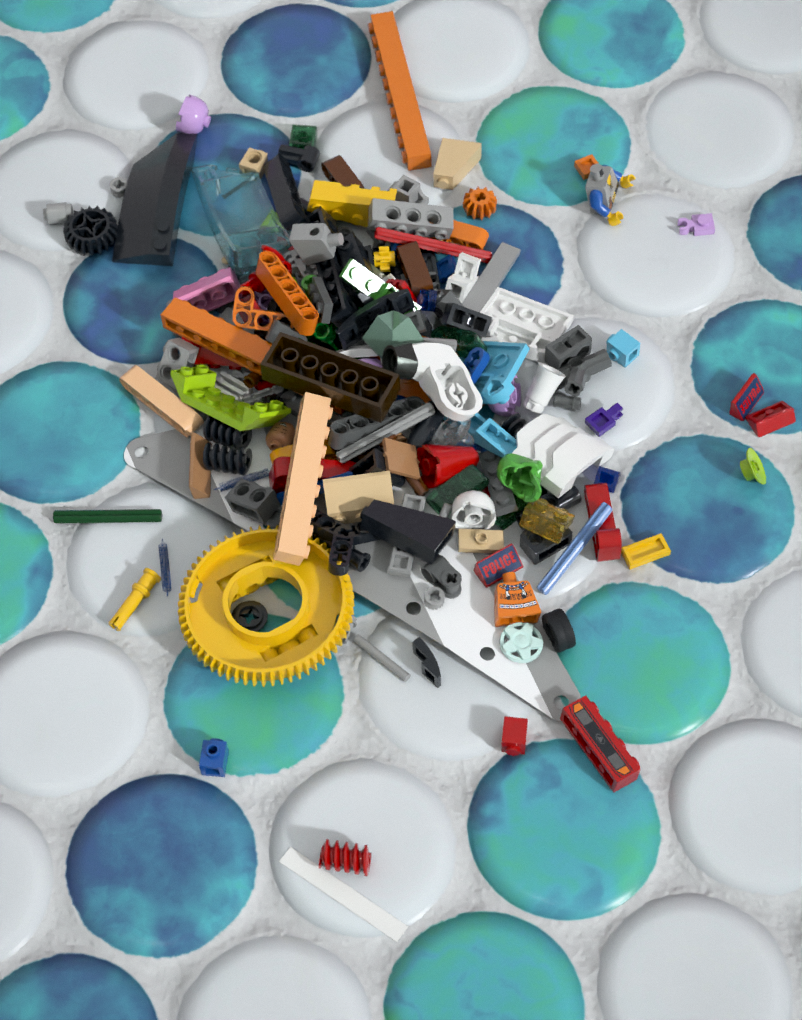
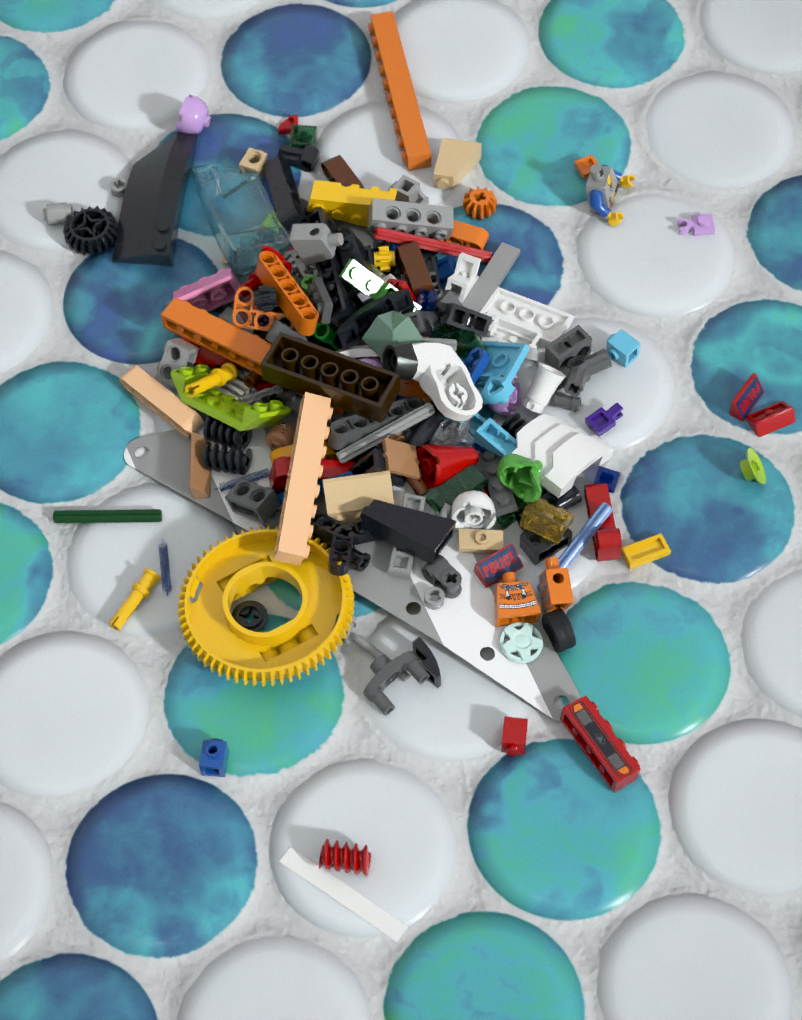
(217, 377): none -> yellow pin
(265, 298): none -> black gear
(286, 126): none -> red tile
(387, 672): none -> dark grey connector
(555, 587): none -> orange torso

